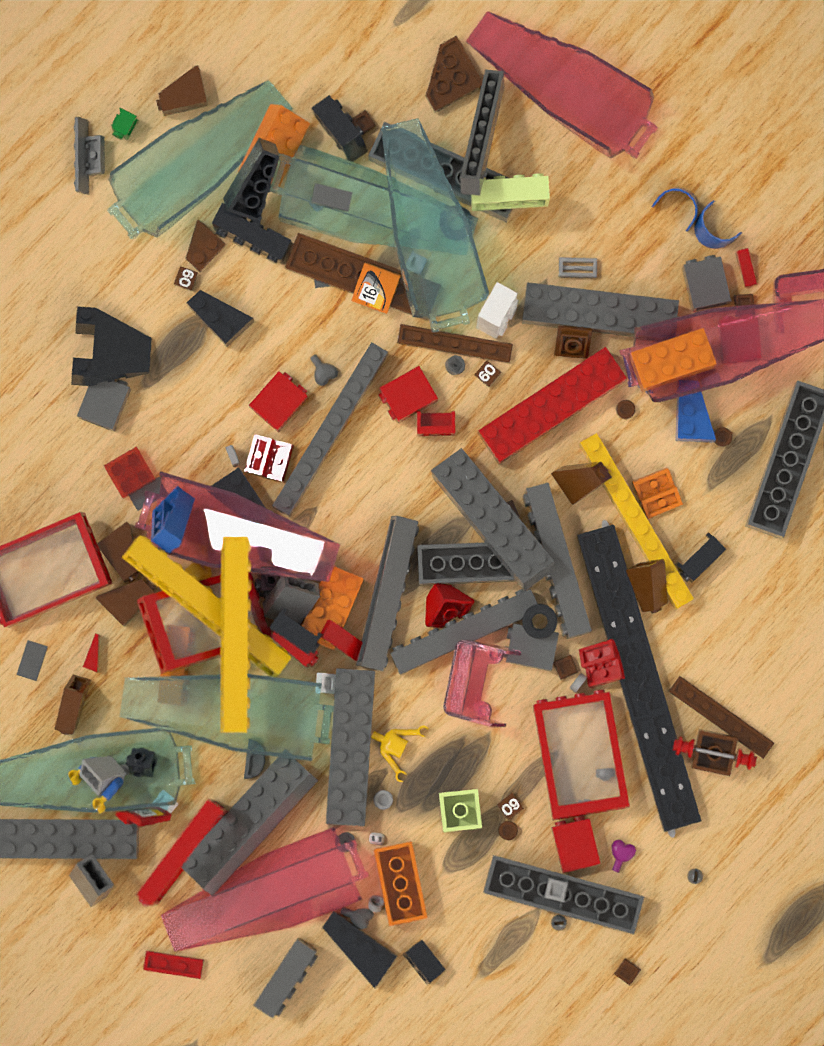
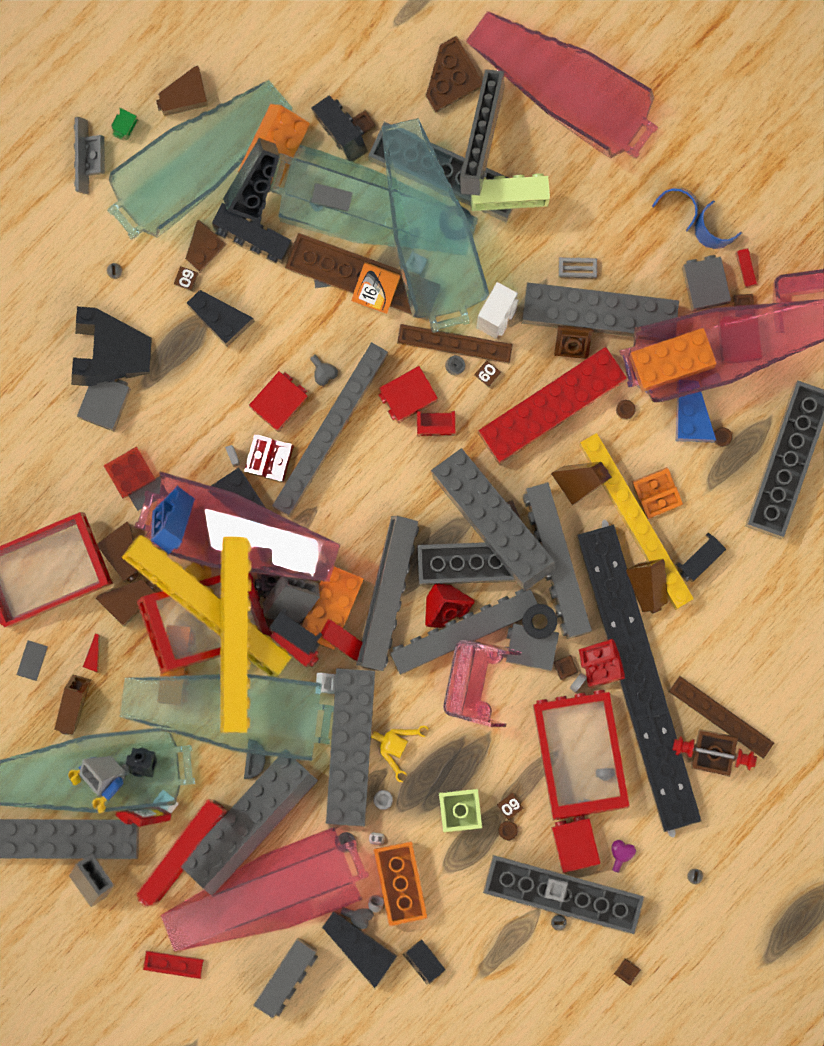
(118, 271): none -> dark grey hinge

